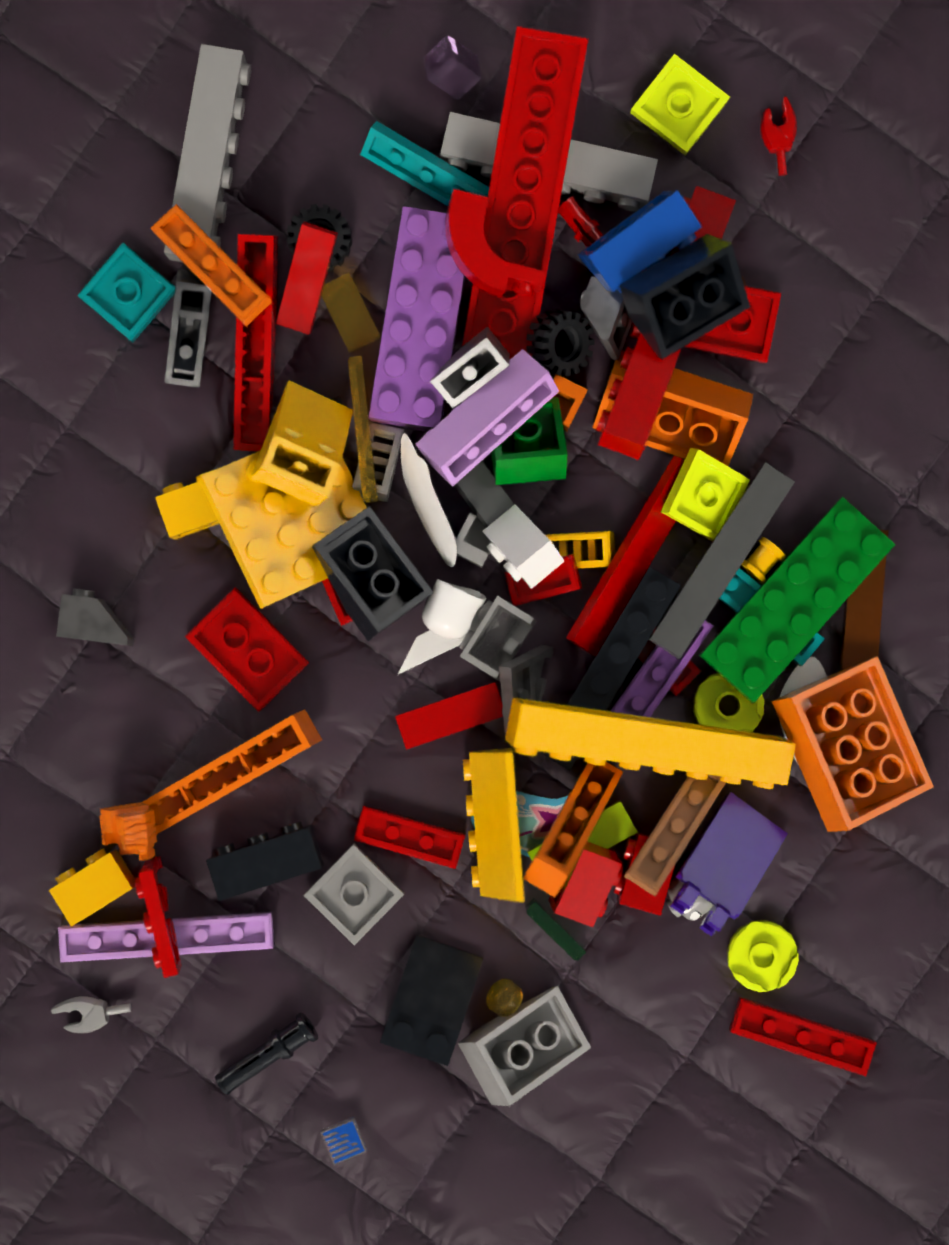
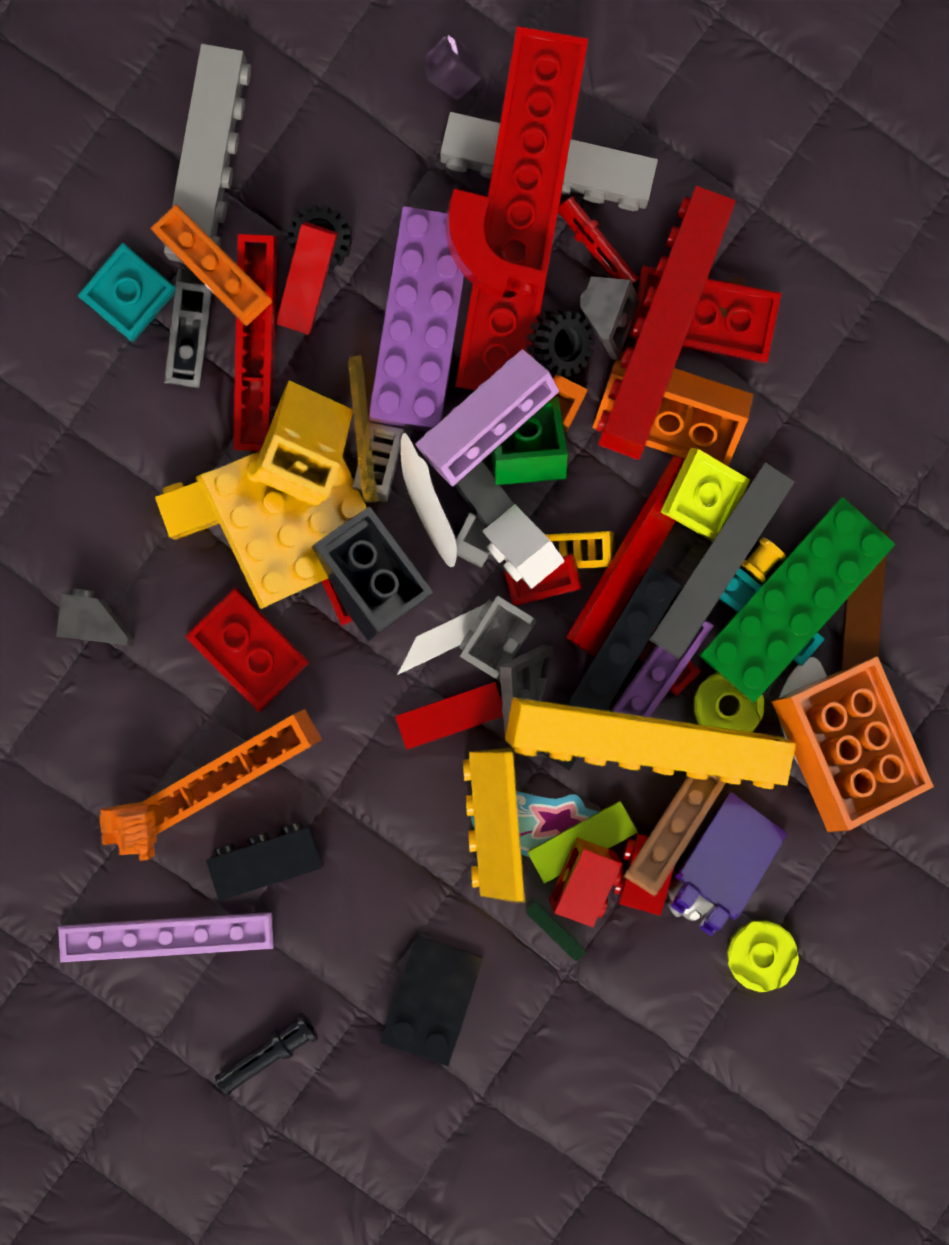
(93, 887): yellow brick -> none
(94, 1013): light grey hand -> none
(156, 897): red wing -> none
(344, 1140): tile -> none
(349, 313): clear yellow tile -> none
(354, 894): light grey plate -> none
(409, 837): red tile -> none
(417, 165): teal plate -> none
(451, 609): white helmet -> none
(471, 368): flat silver slope -> none
(504, 997): clear yellow tile -> none
(524, 1048): light grey slope -> none
(572, 827): orange brick -> none
(641, 240): blue slope -> none
(679, 104): neon yellow plate -> none
(686, 294): black slope -> none
(779, 138): red hand -> none
(802, 1036): red tile -> none

